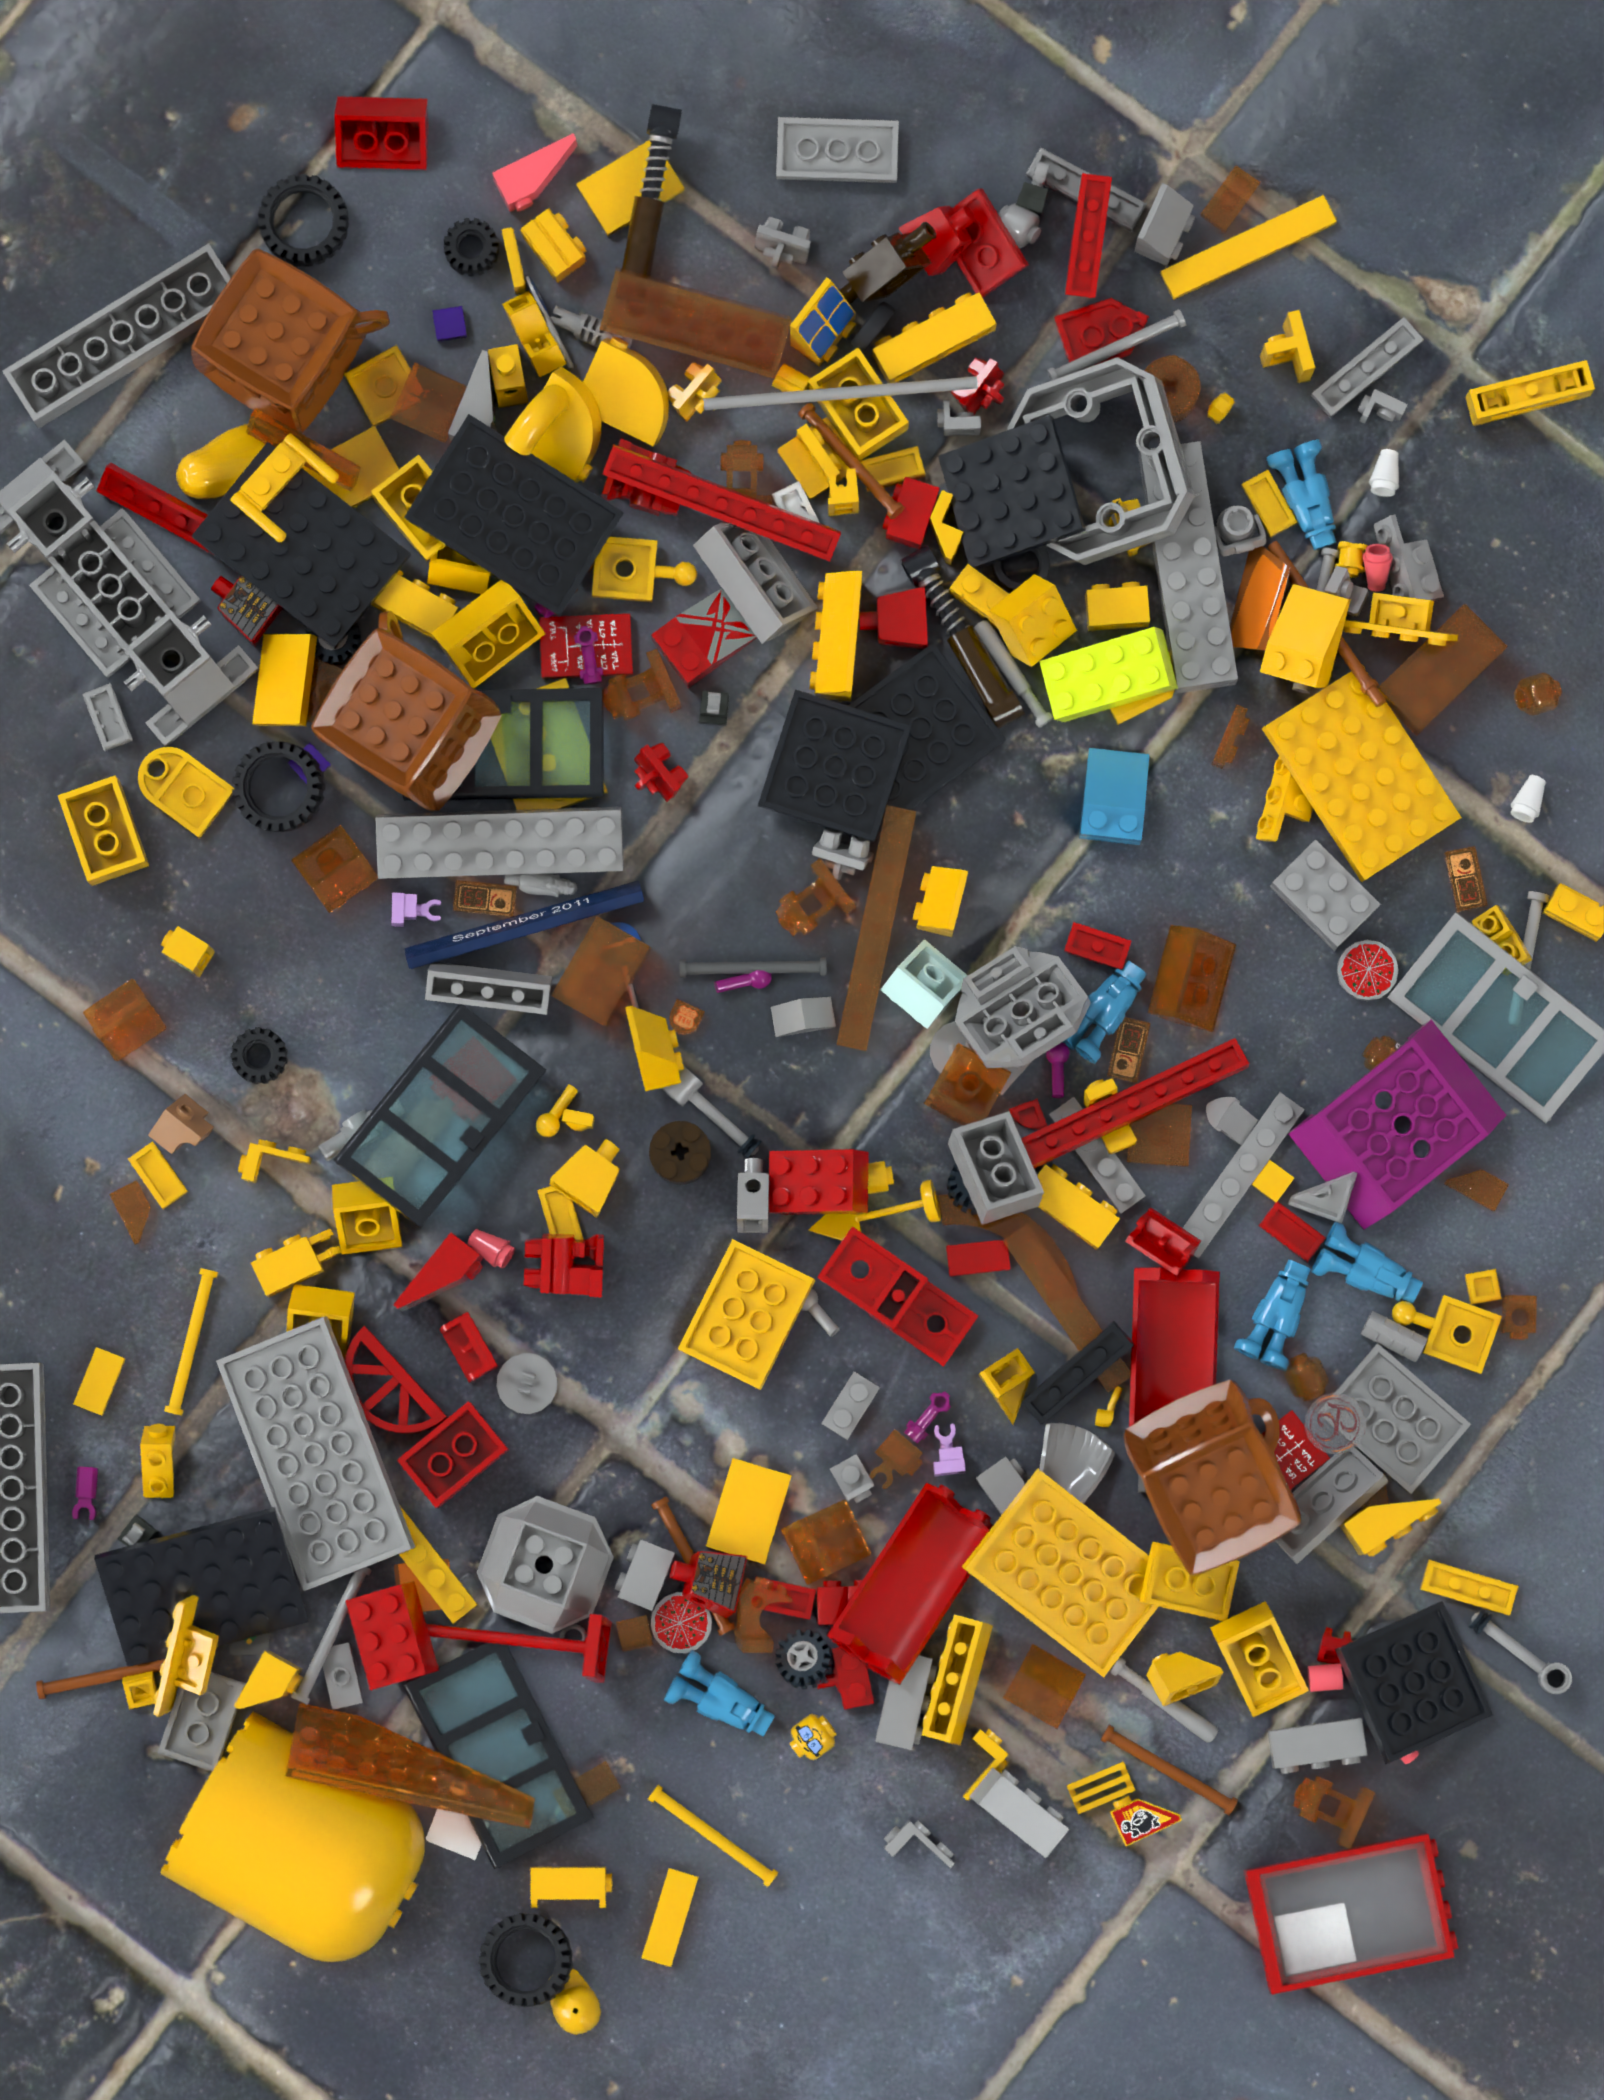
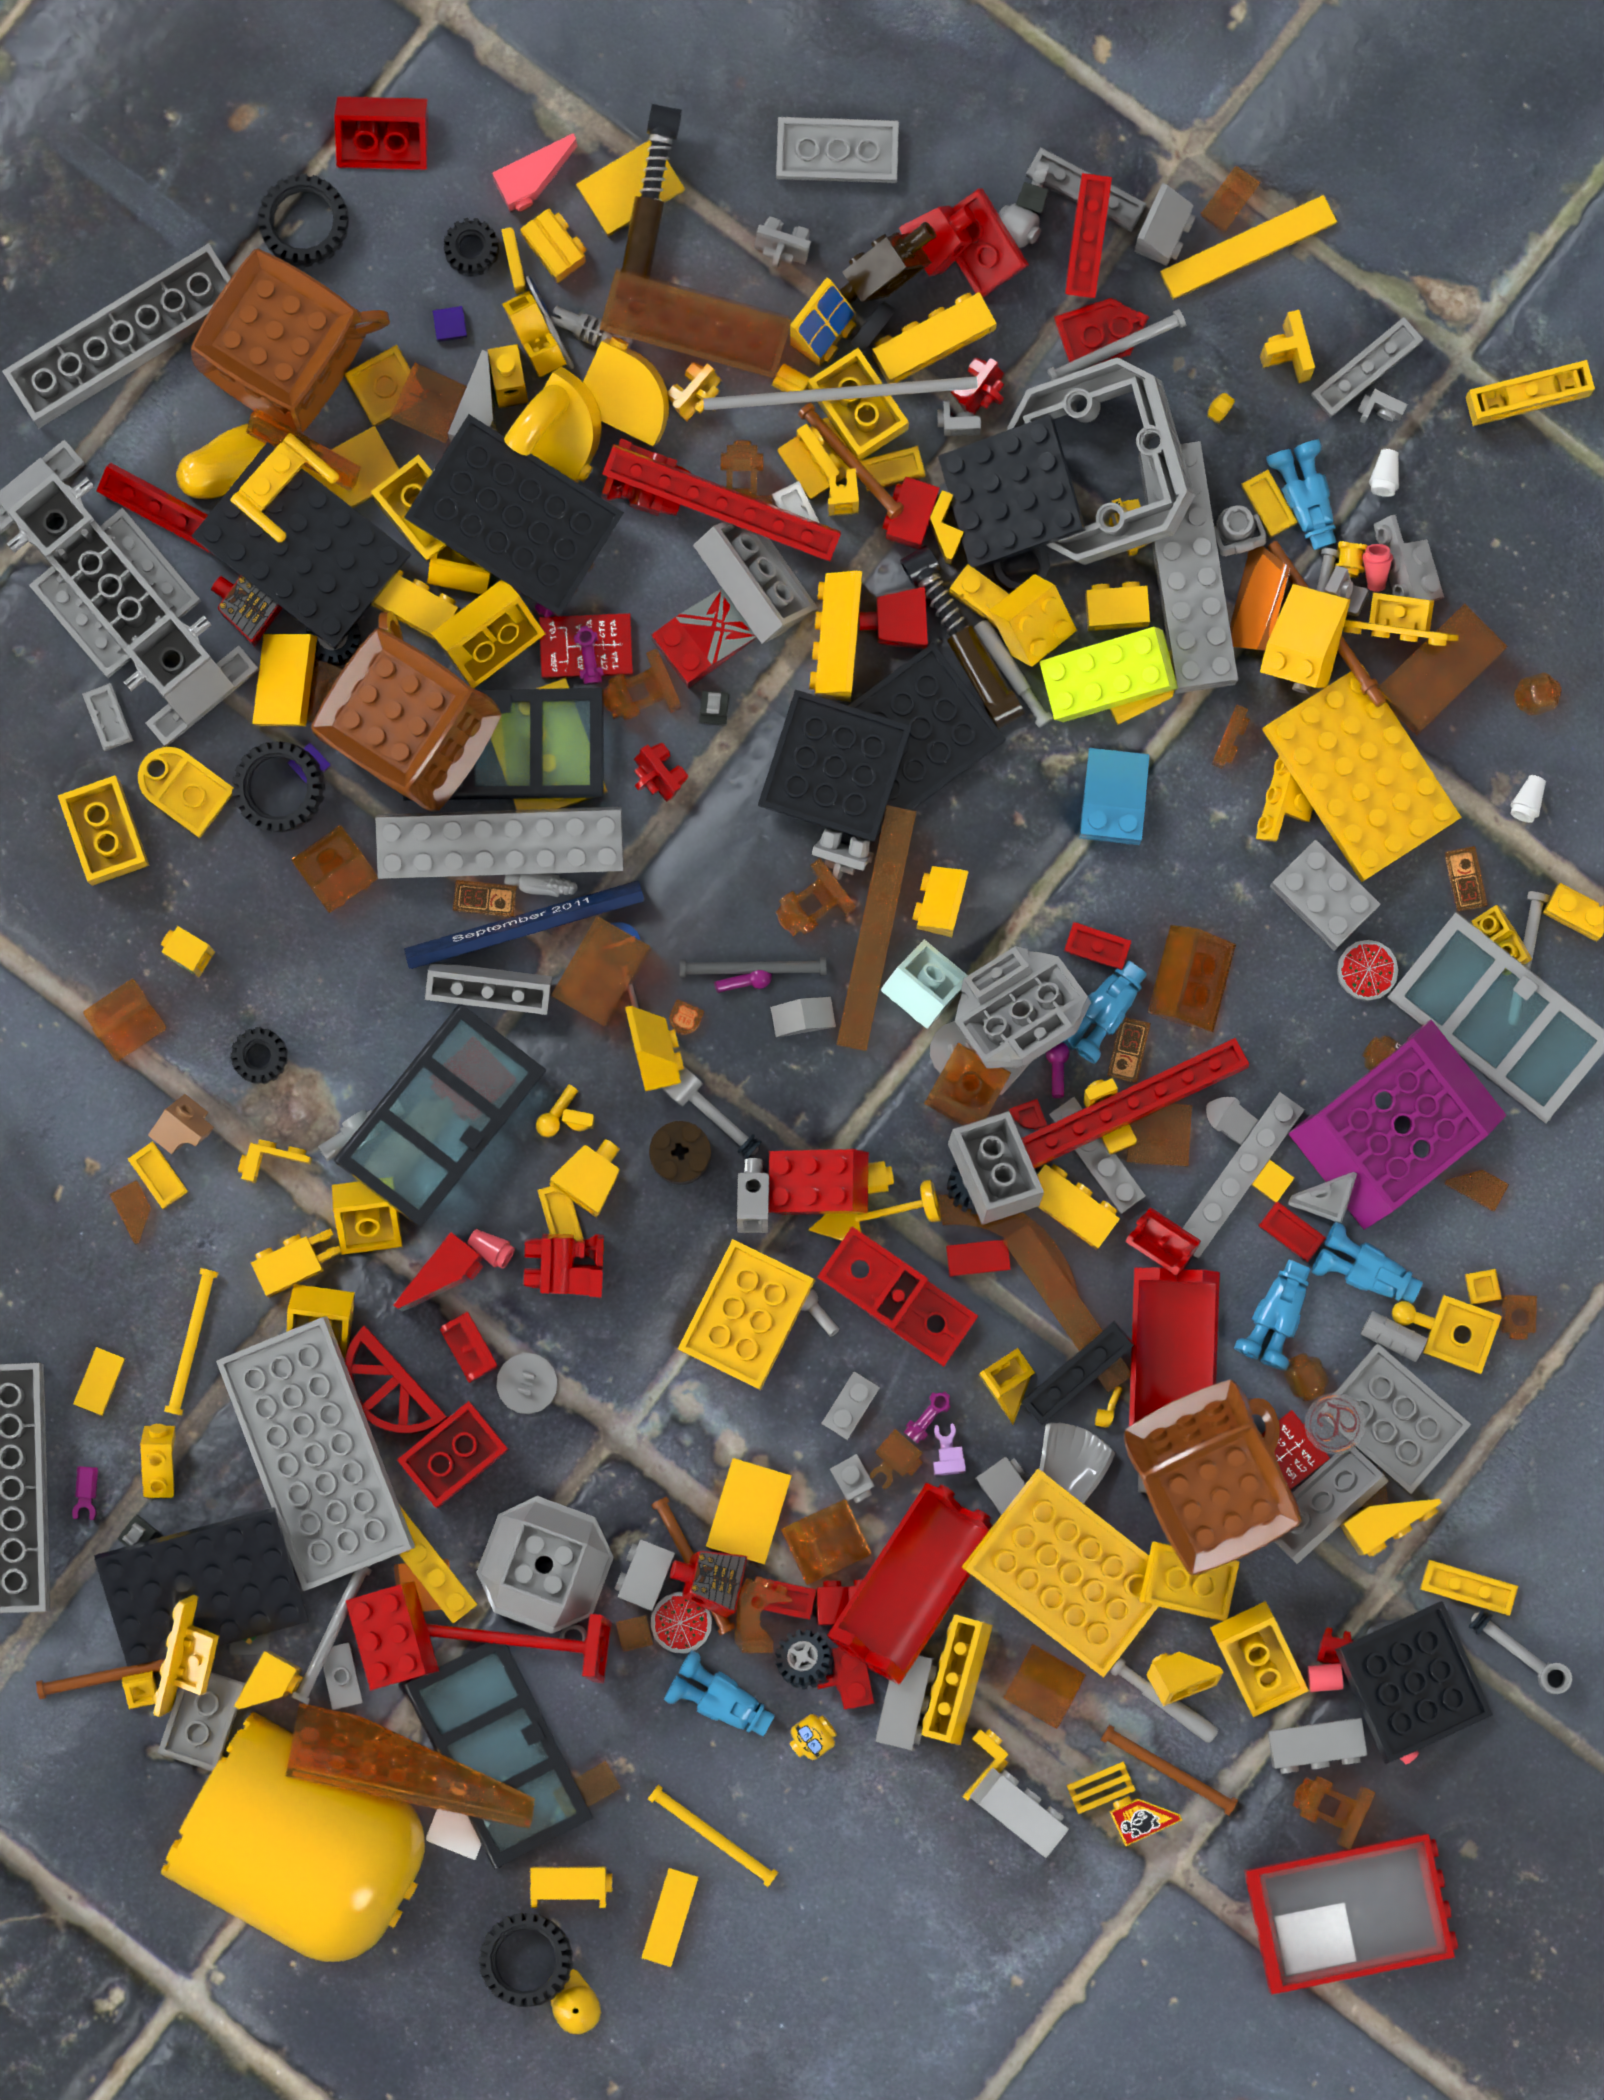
(406, 908): lavender piece -> none
(640, 584): yellow plate -> none
(898, 1838): light grey bracket -> none
(1183, 377): clear orange brick -> none

